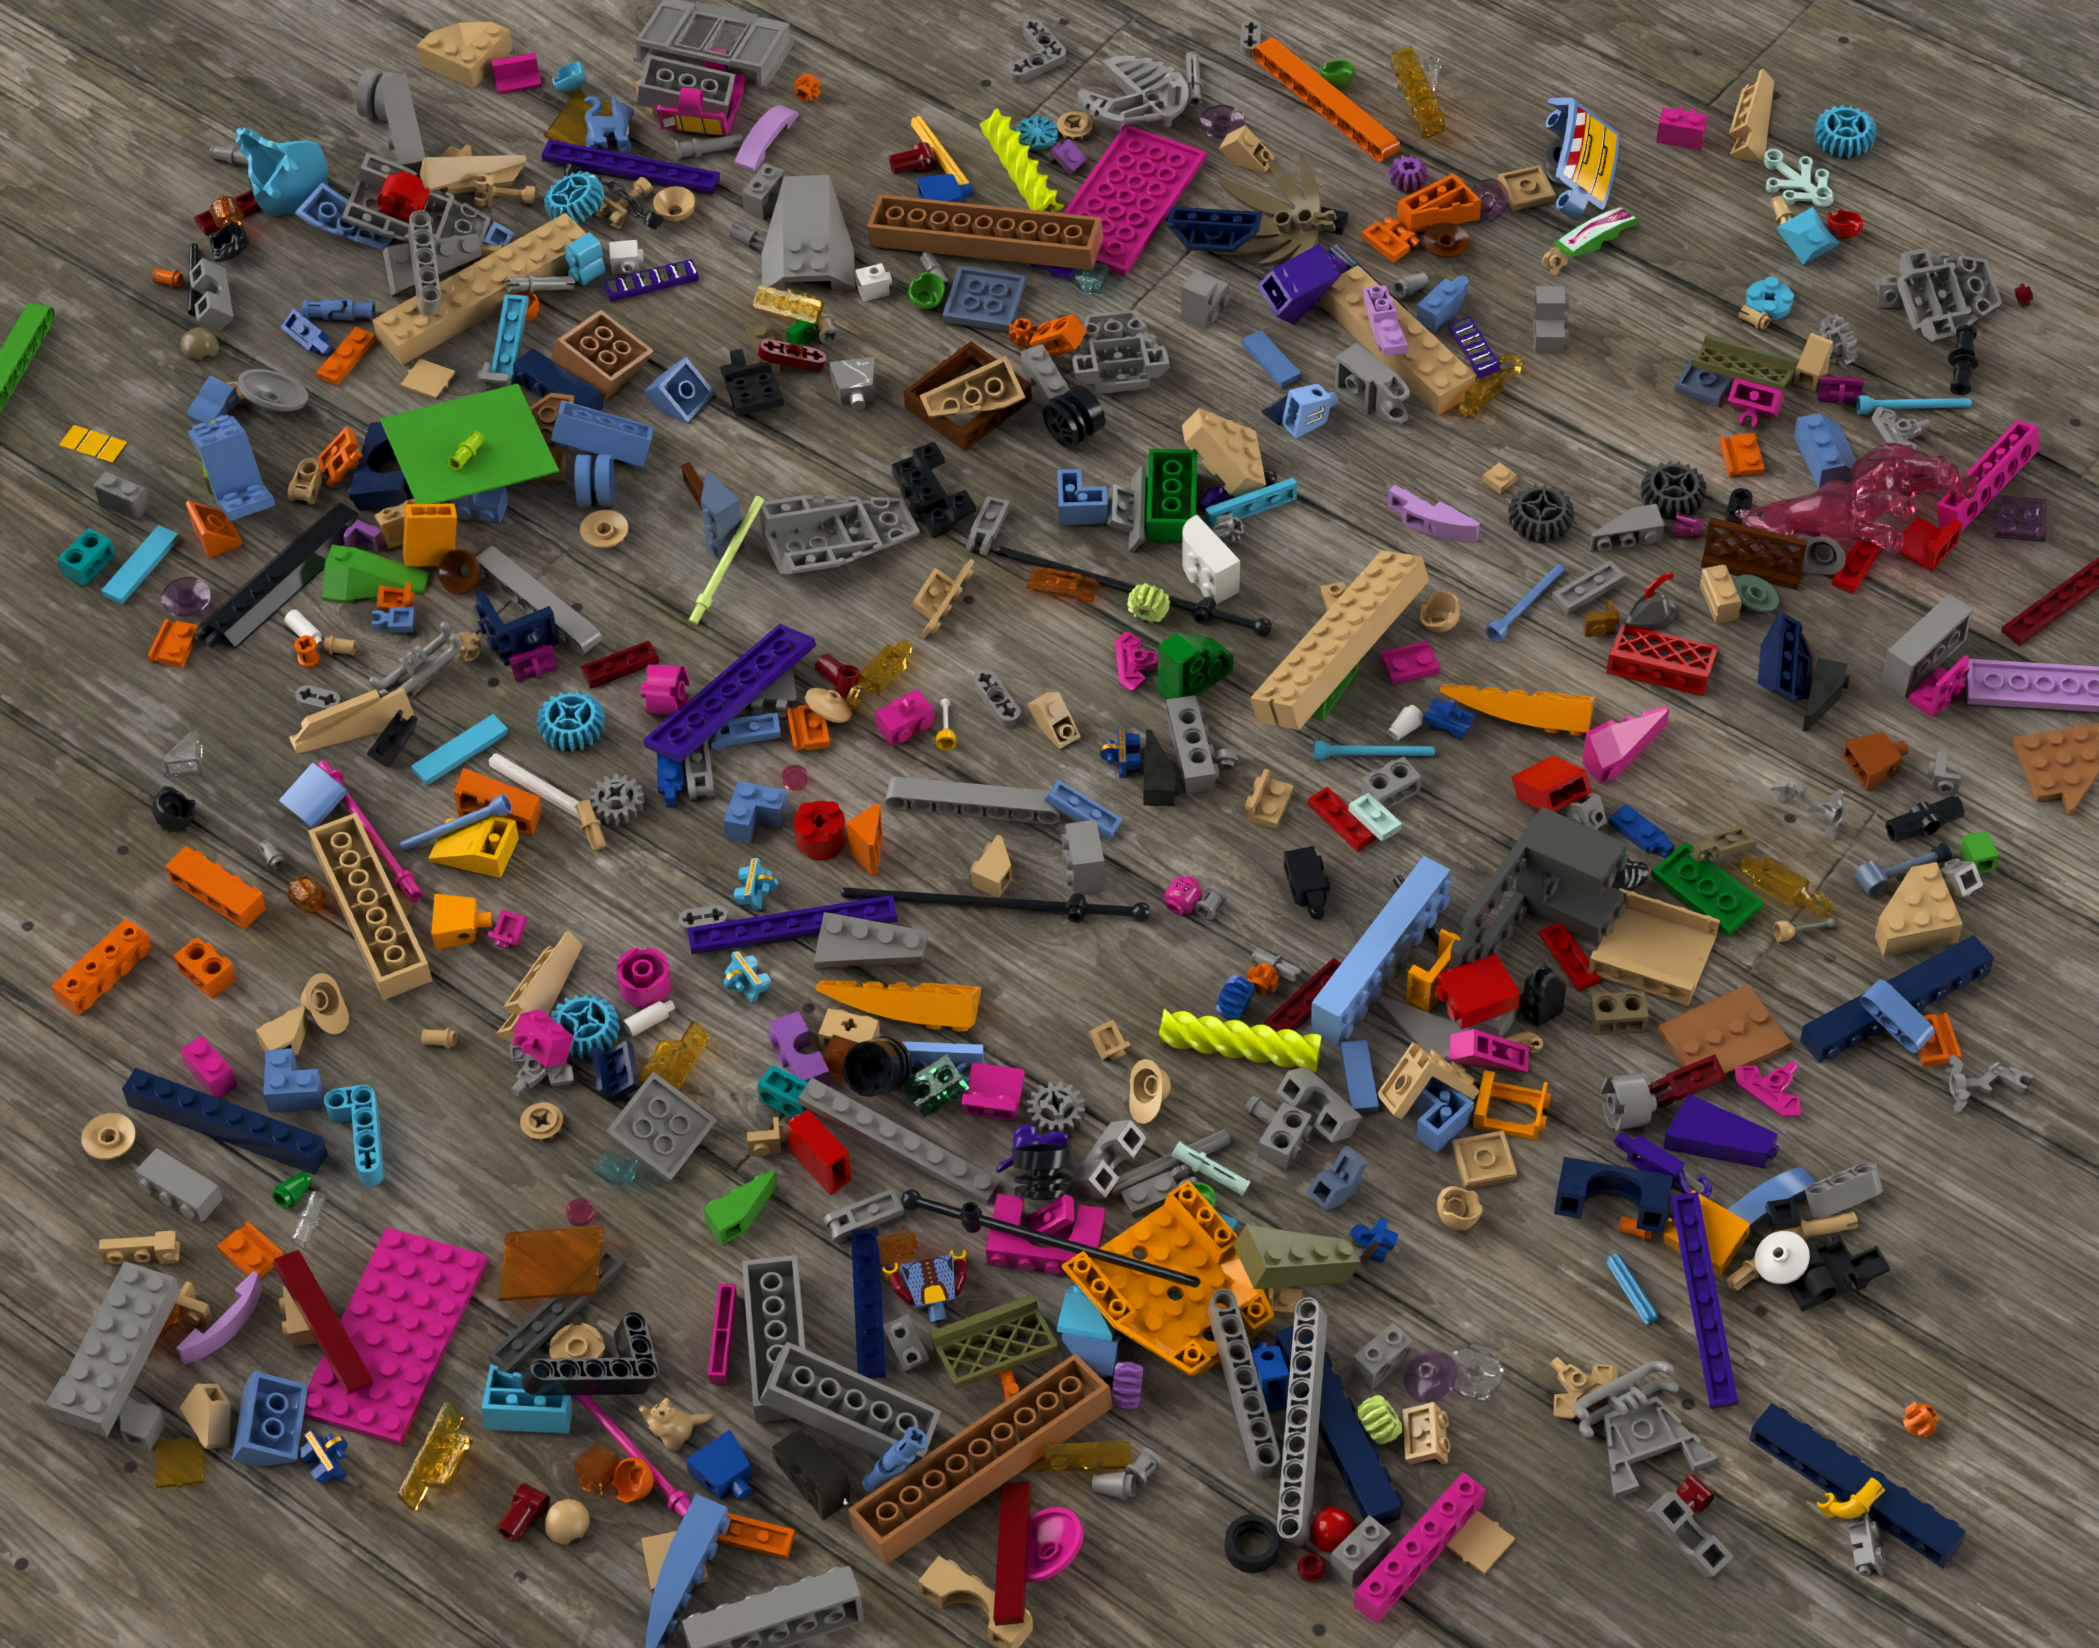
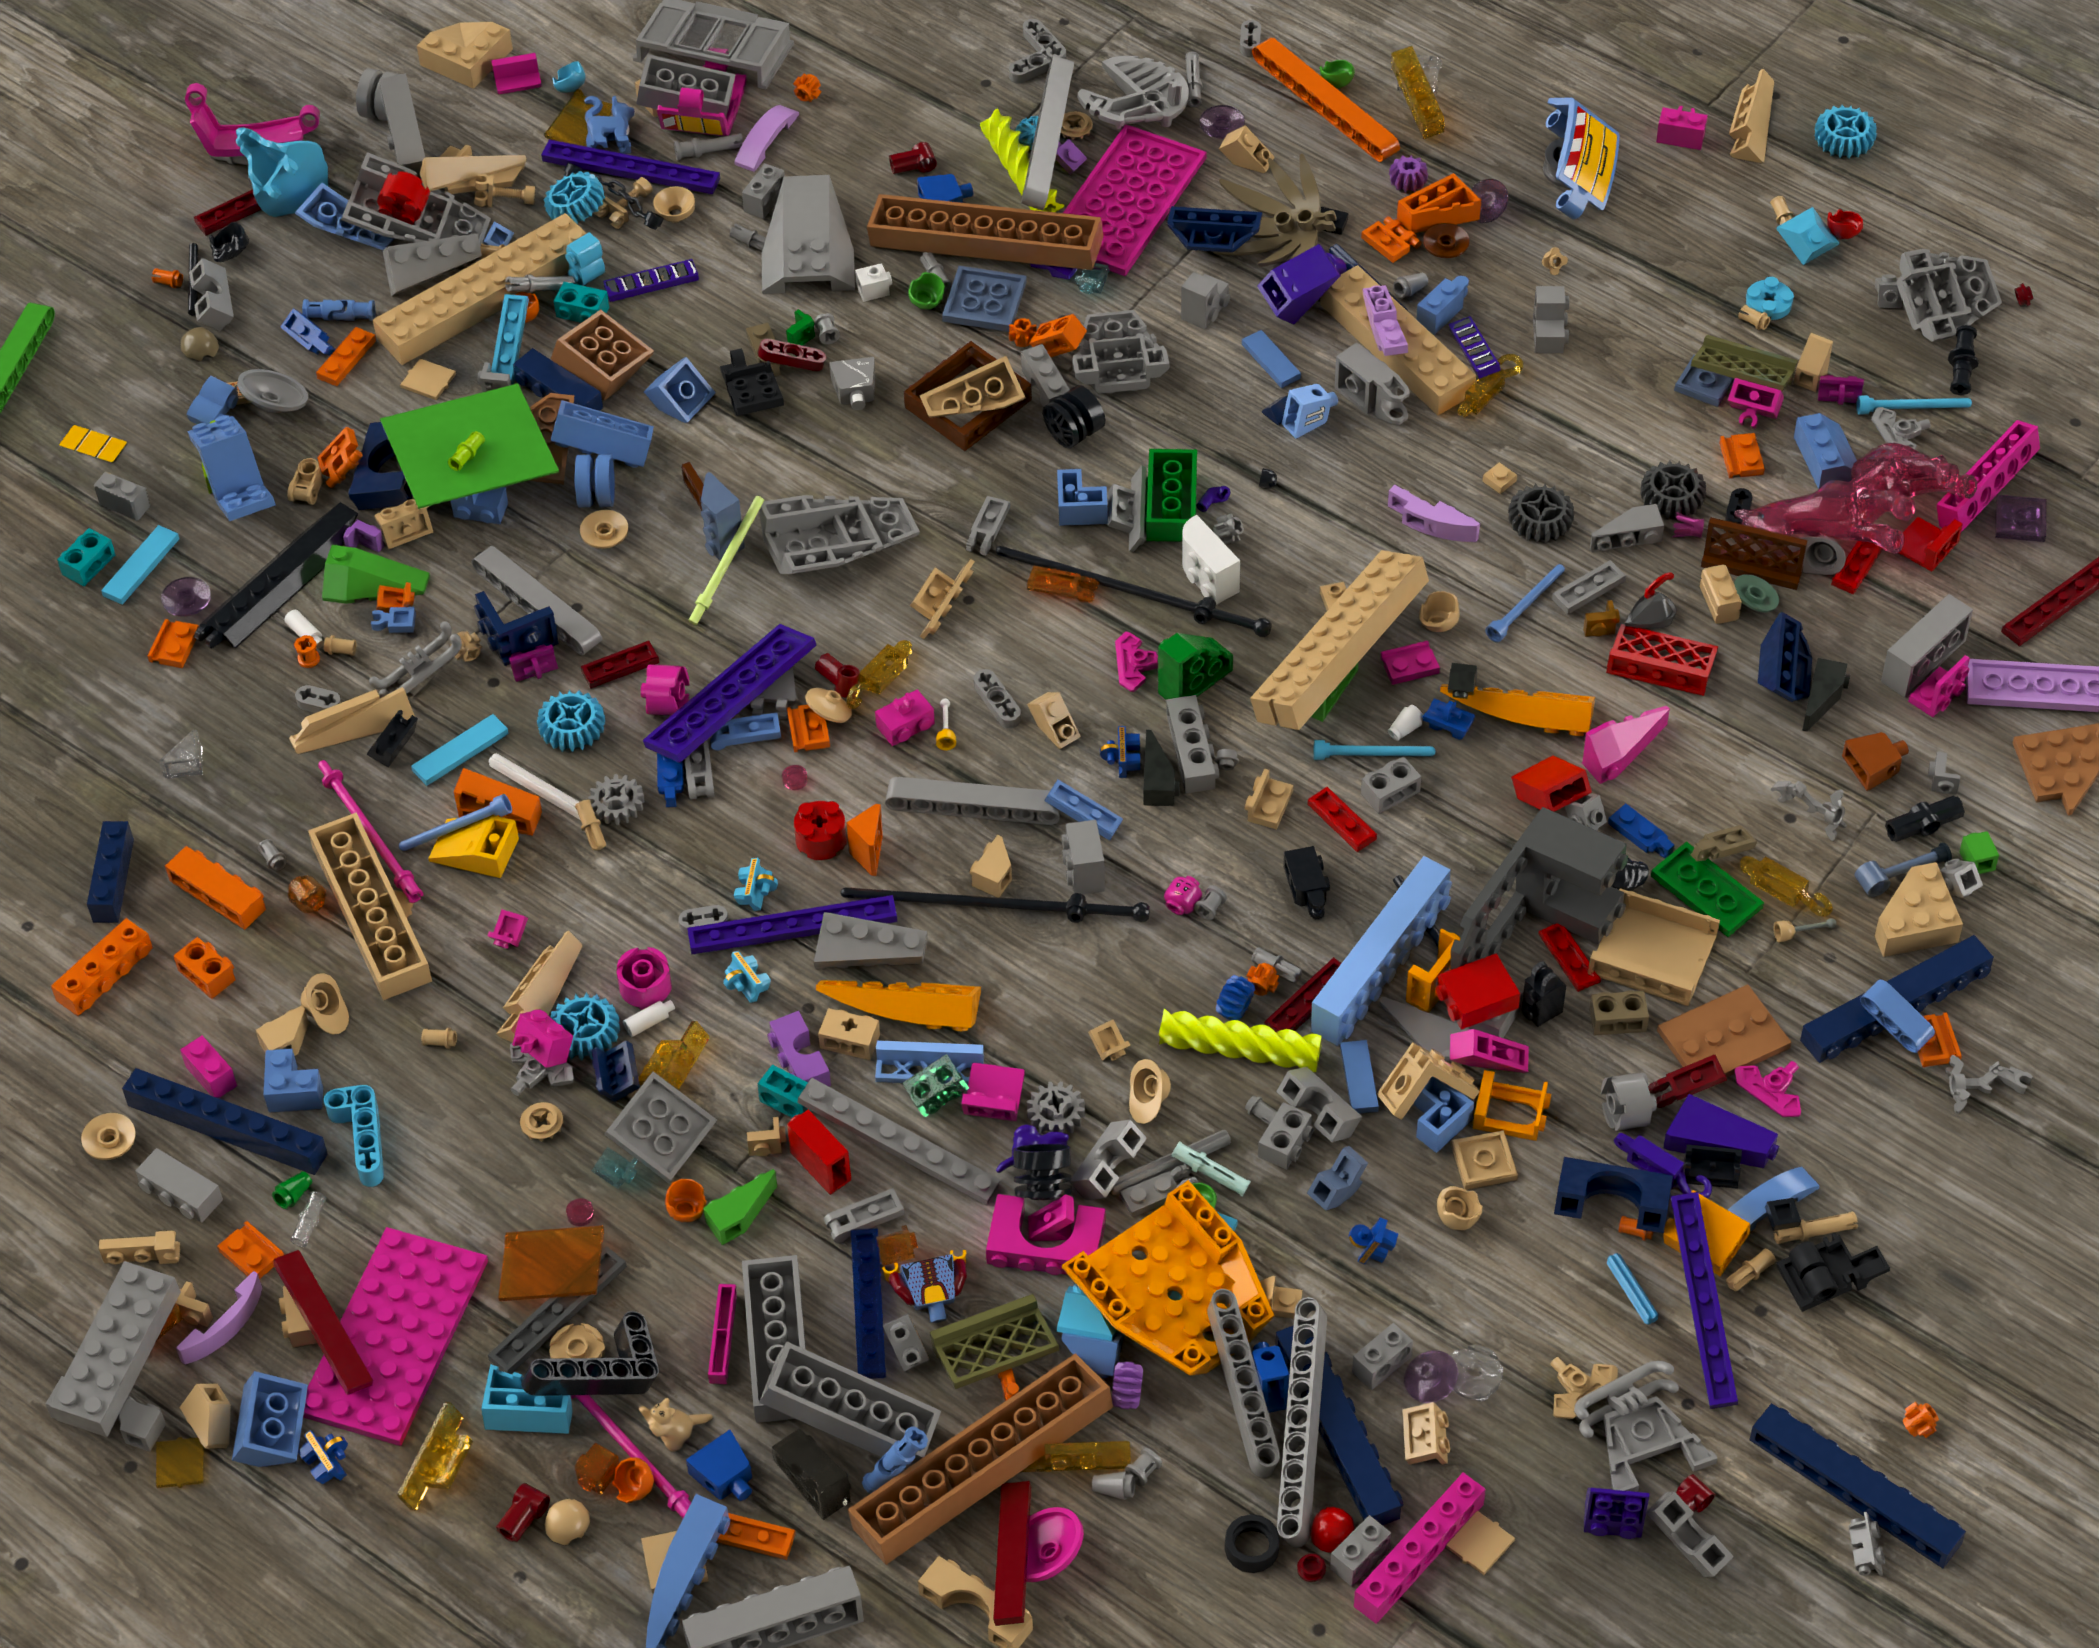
(110, 872): none -> dark blue brick
(173, 810): black hair -> none
(213, 529): orange slope -> none
(221, 139): none -> dark pink panel
(226, 210): clear orange head -> none
(313, 796): medium blue slope -> none
(424, 263): light grey beam -> none
(428, 533): light orange brick -> none
(450, 571): reddish brown piece -> none
(457, 921): light orange torso -> none
(579, 302): none -> teal brick
(625, 257): white brick -> none
(685, 1200): none -> orange hair
(752, 806): medium blue brick -> none
(789, 303): clear yellow bracket -> none
(835, 1054): clear orange brick -> none
(866, 1072): black wheel -> none
(926, 494): black bracket -> none
(939, 151): yellow axle -> none
(972, 1220): black bar -> none
(1047, 133): none -> light grey beam
(1148, 603): yellowish green gear -> none
(1227, 451): tan brick -> none
(1254, 501): medium azure tile -> none
(1294, 1258): olive wedge -> none
(1375, 817): light aqua plate -> none
(1379, 1419): yellowish green gear -> none
(1462, 680): none -> pearl dark grey slope
(1527, 188): tan tile -> none
(1527, 1038): tan arm -> none
(1592, 233): slope -> none
(1615, 1512): none -> dark purple slope
(1717, 1164): none -> black hinge
(1788, 1266): white dish -> none
(1819, 196): light aqua plant -> none
(1844, 342): light grey gear -> none
(1844, 1190): light grey beam -> none
(1856, 1505): yellow piece -> none

